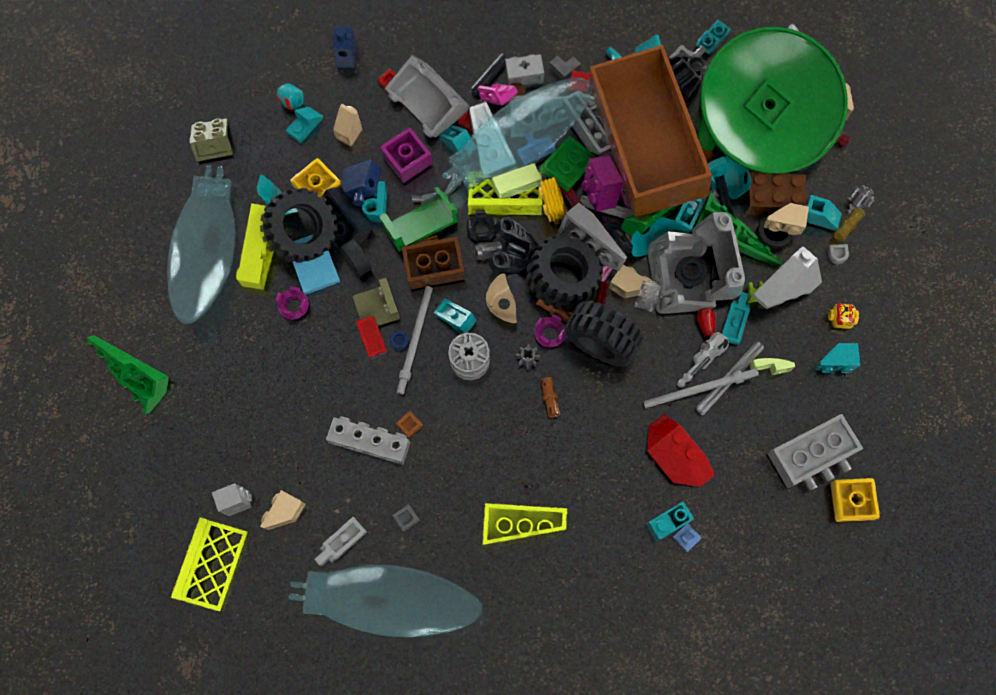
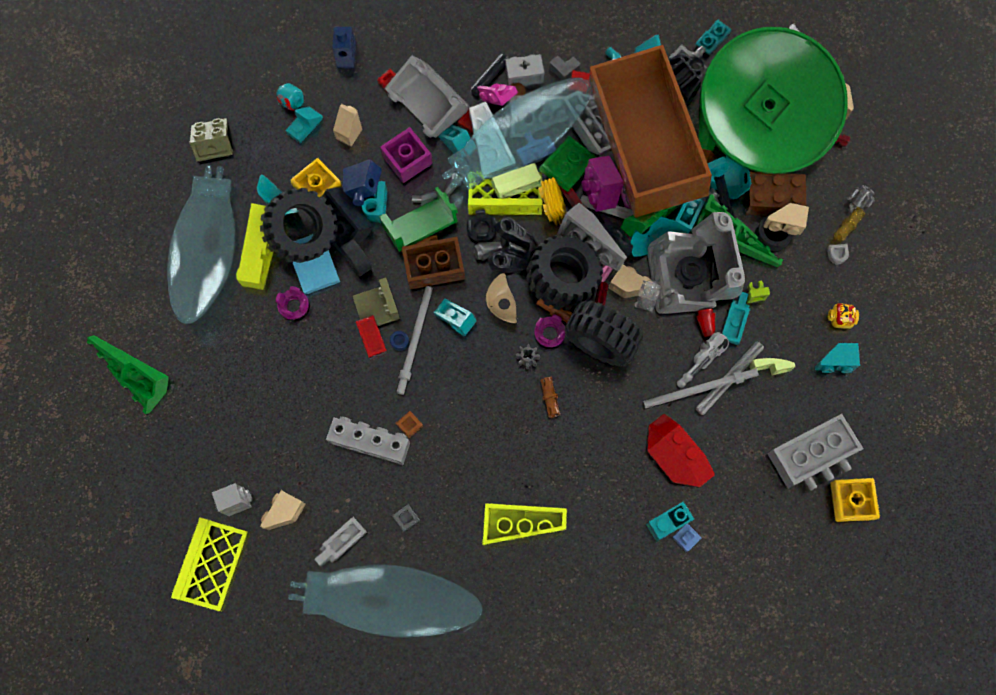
(471, 366): light grey wheel -> none
(794, 278): light grey wedge -> none
(823, 213): teal slope -> none

